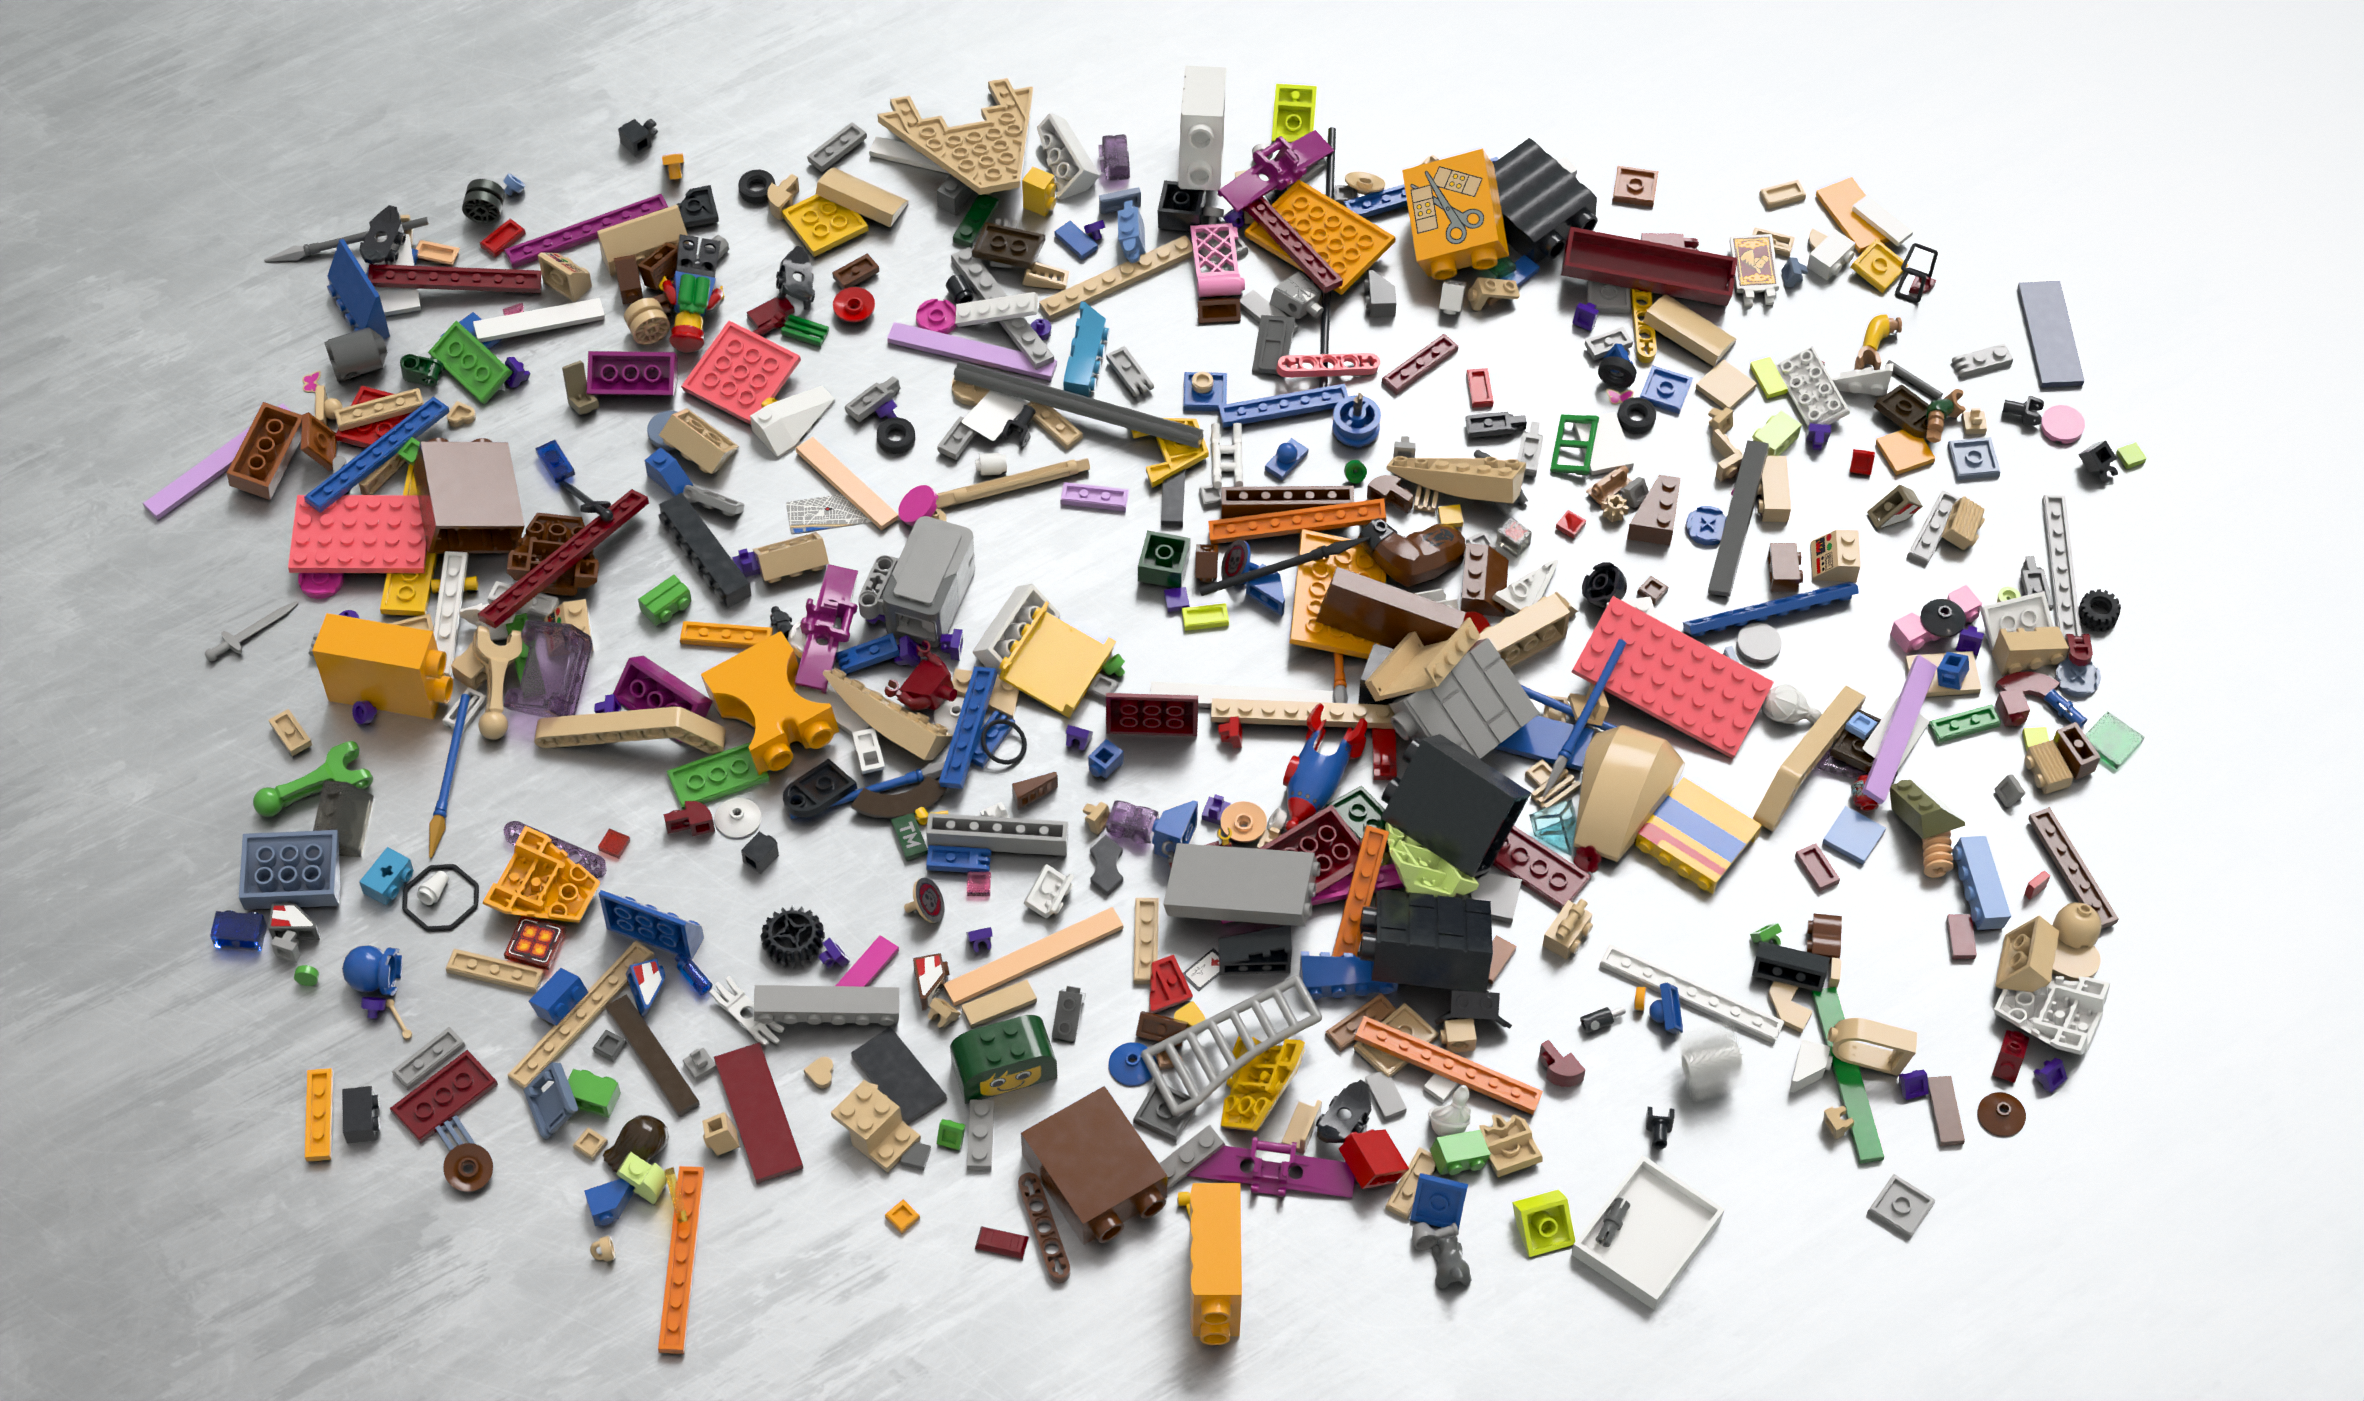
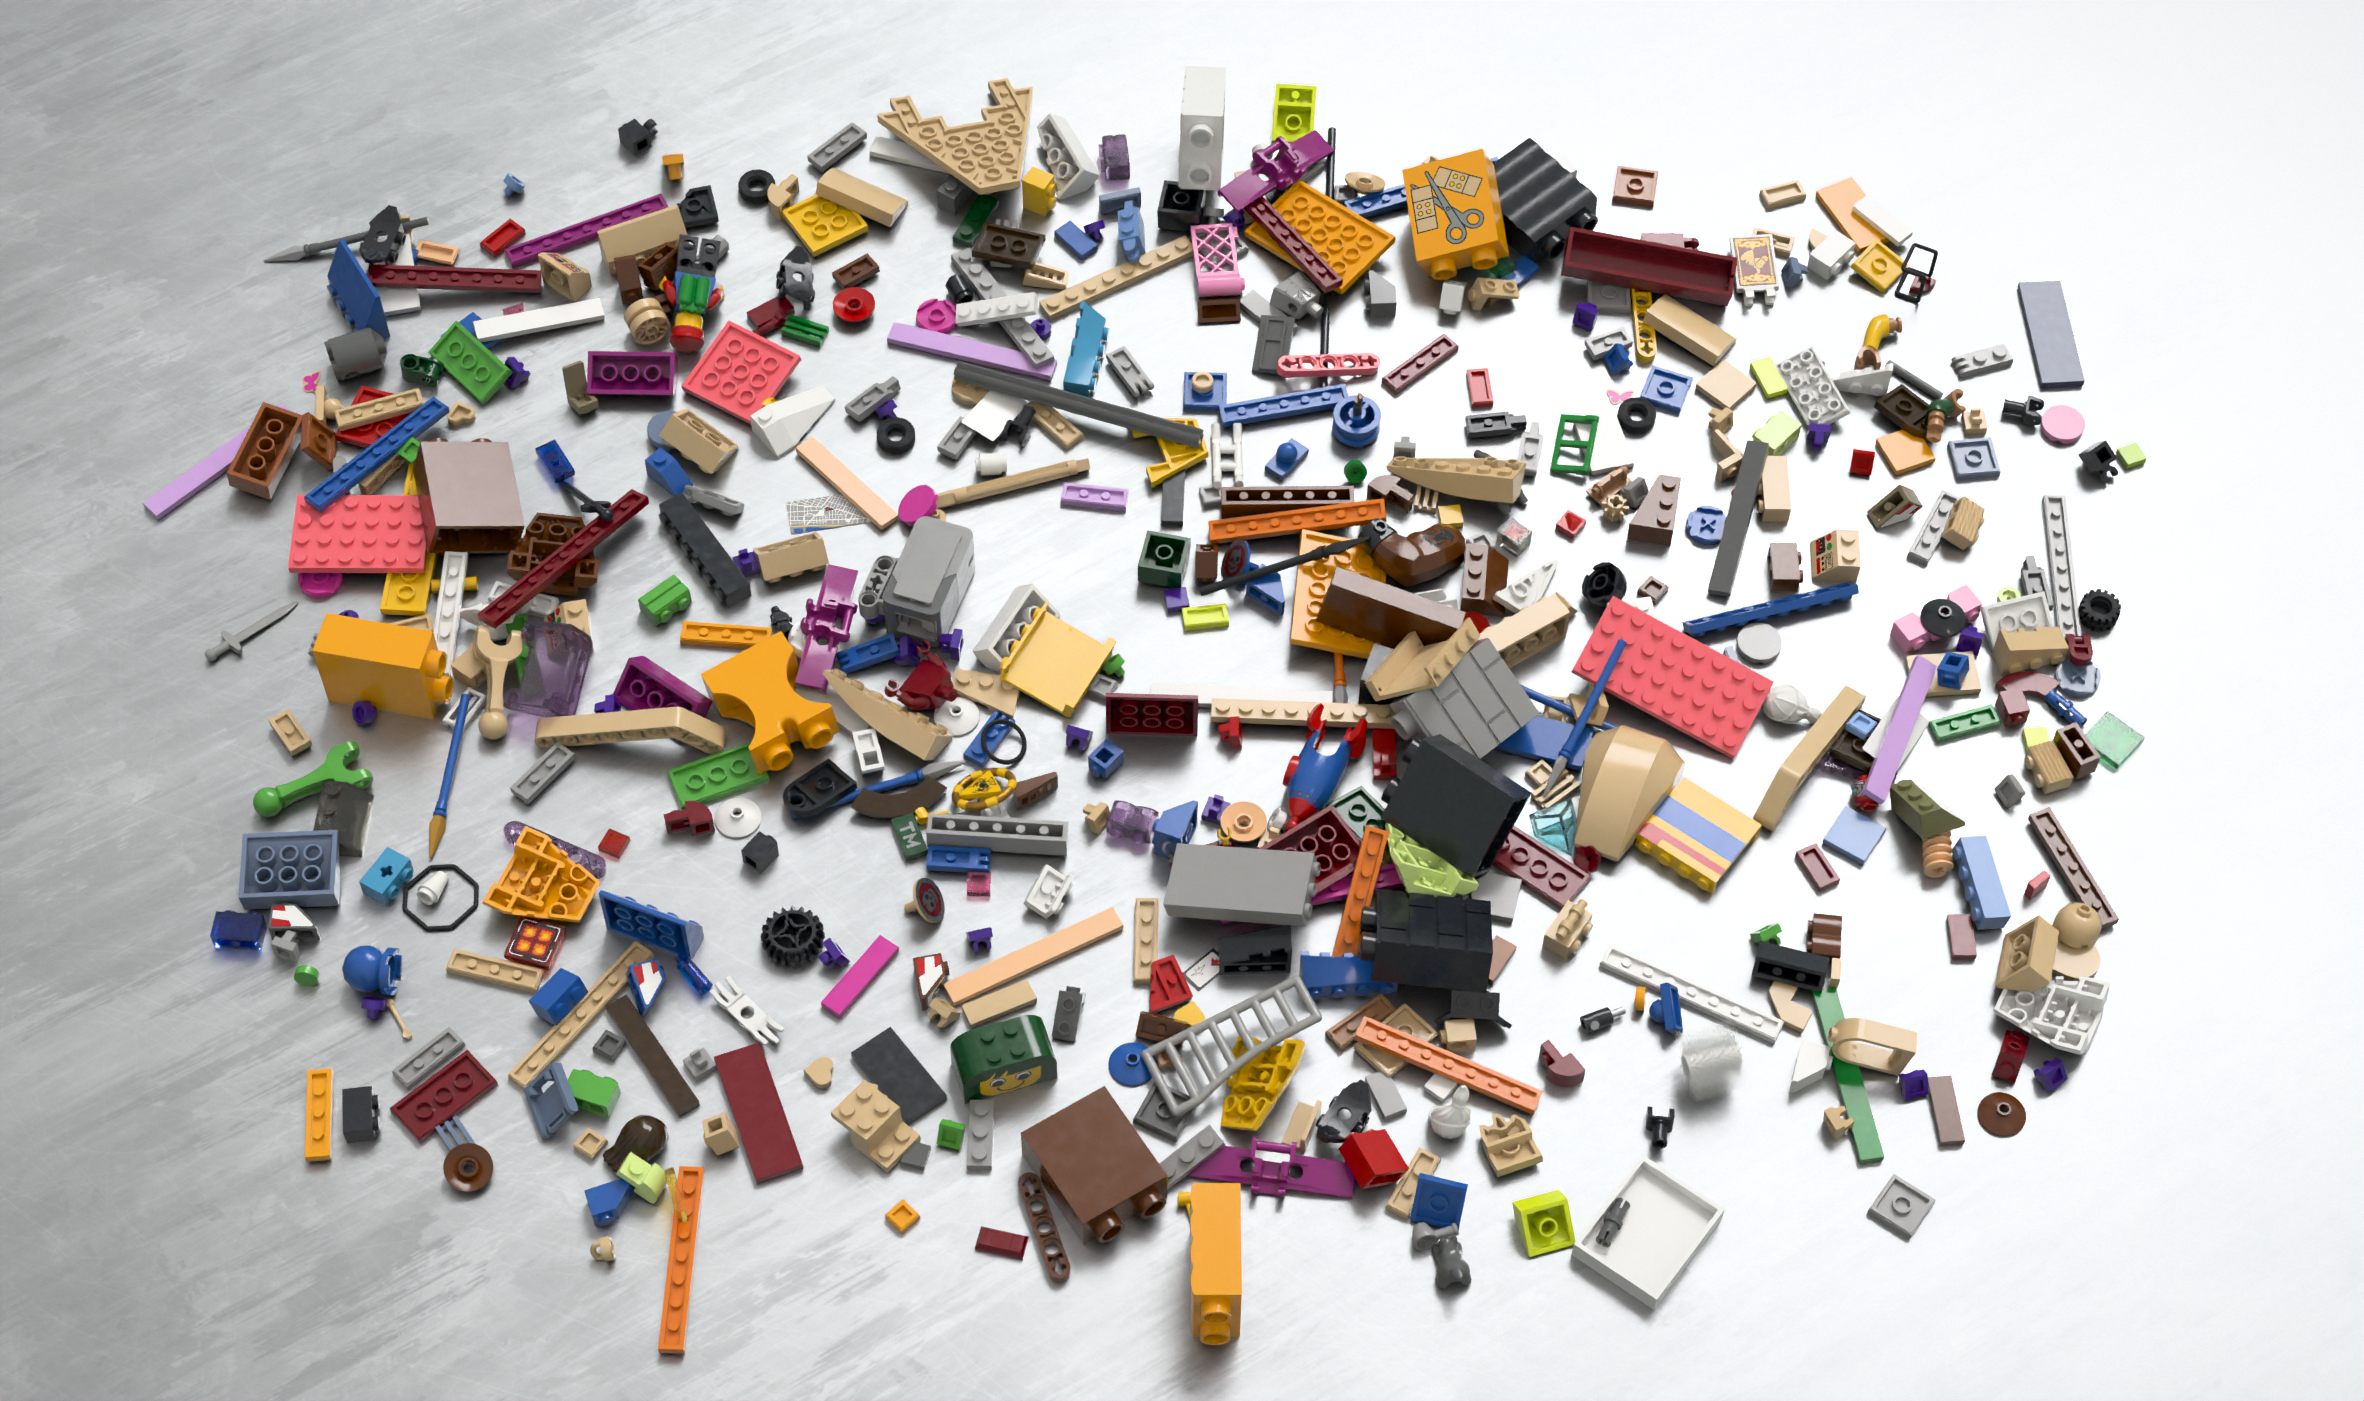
(483, 201): pearl dark grey wheel -> none
(542, 772): none -> light grey plate
(826, 1004): light grey brick -> none
(968, 727): blue plate -> none
(984, 788): none -> piece
(1106, 855): tile -> none
(1460, 1152): brick -> none
(1618, 364): black tyre -> none

